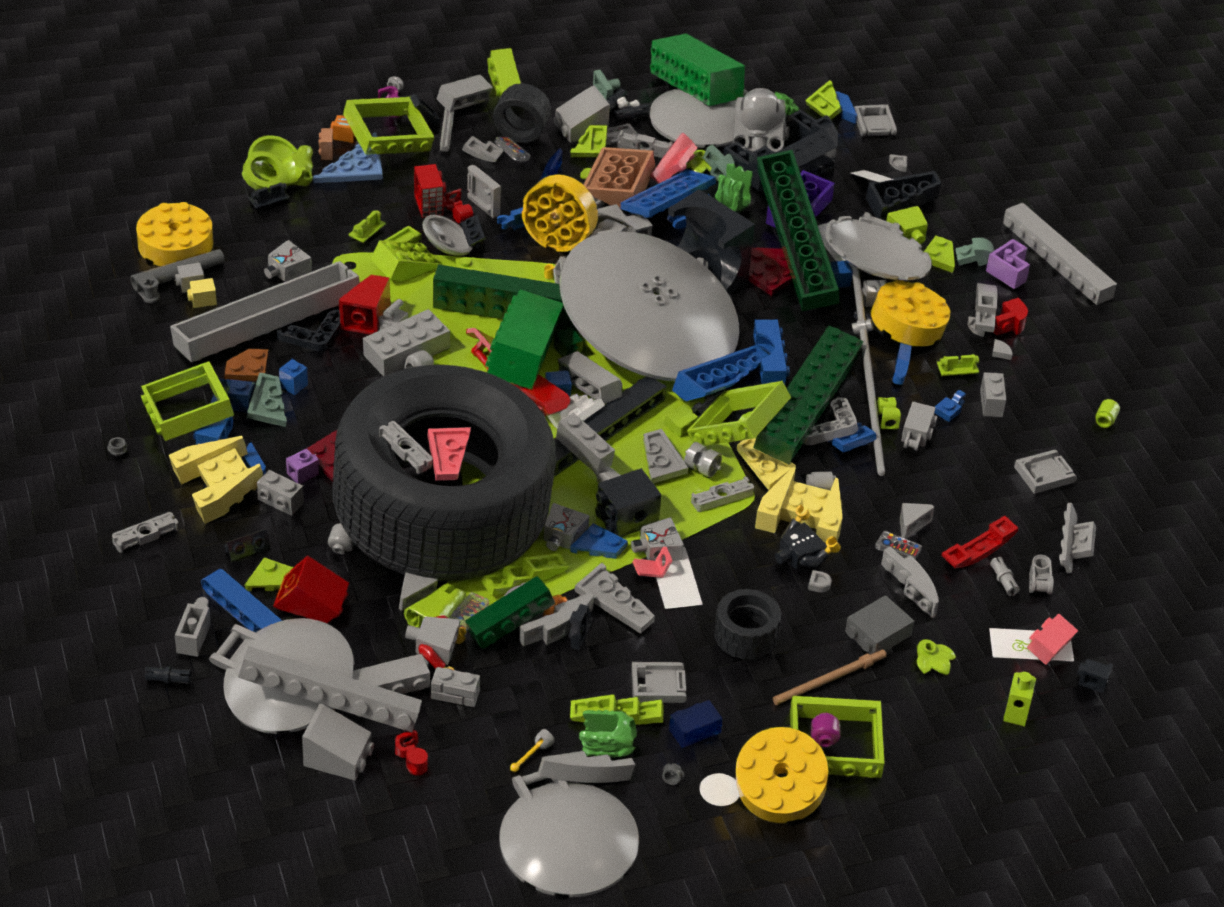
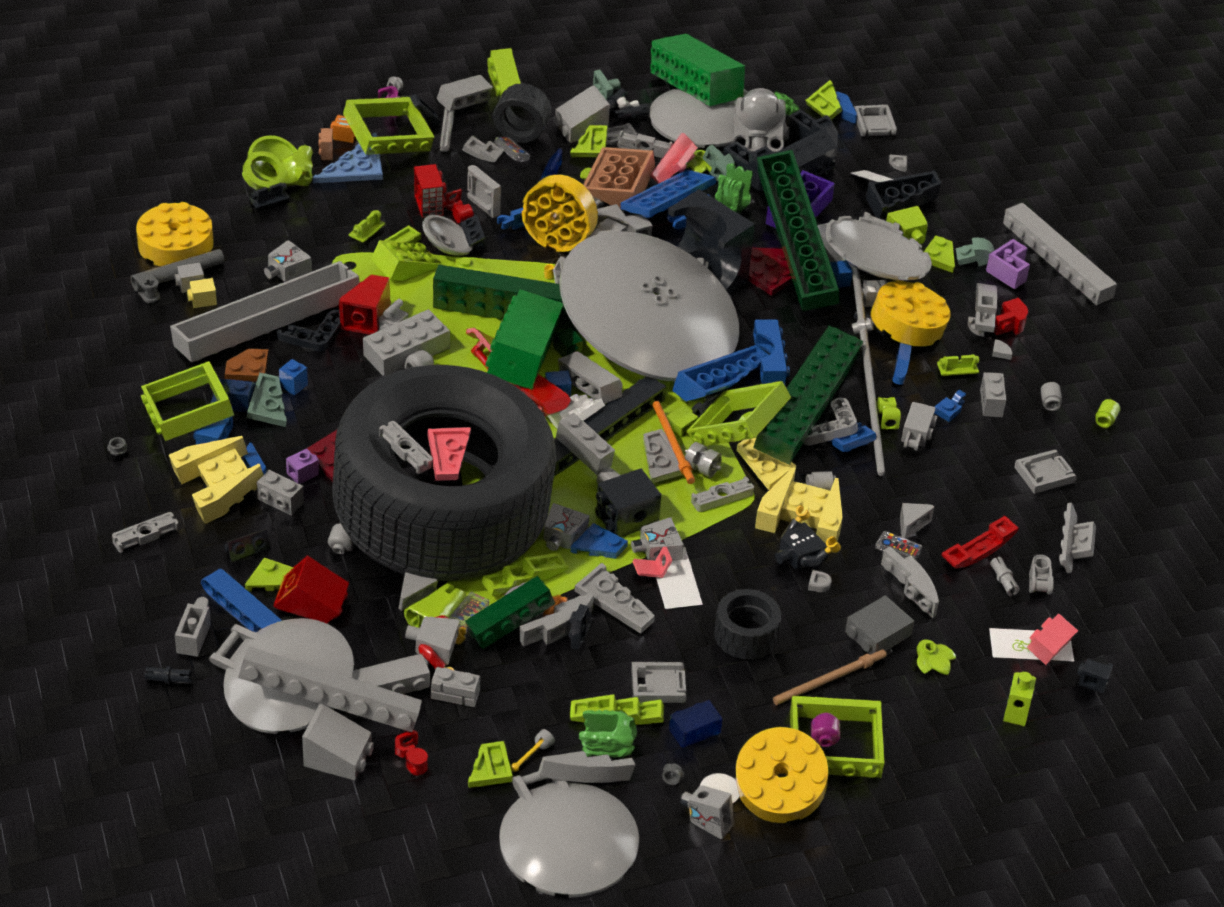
(491, 766): none -> lime wing
(684, 466): none -> orange bar
(710, 810): none -> light grey torso
(1051, 396): none -> light grey brick

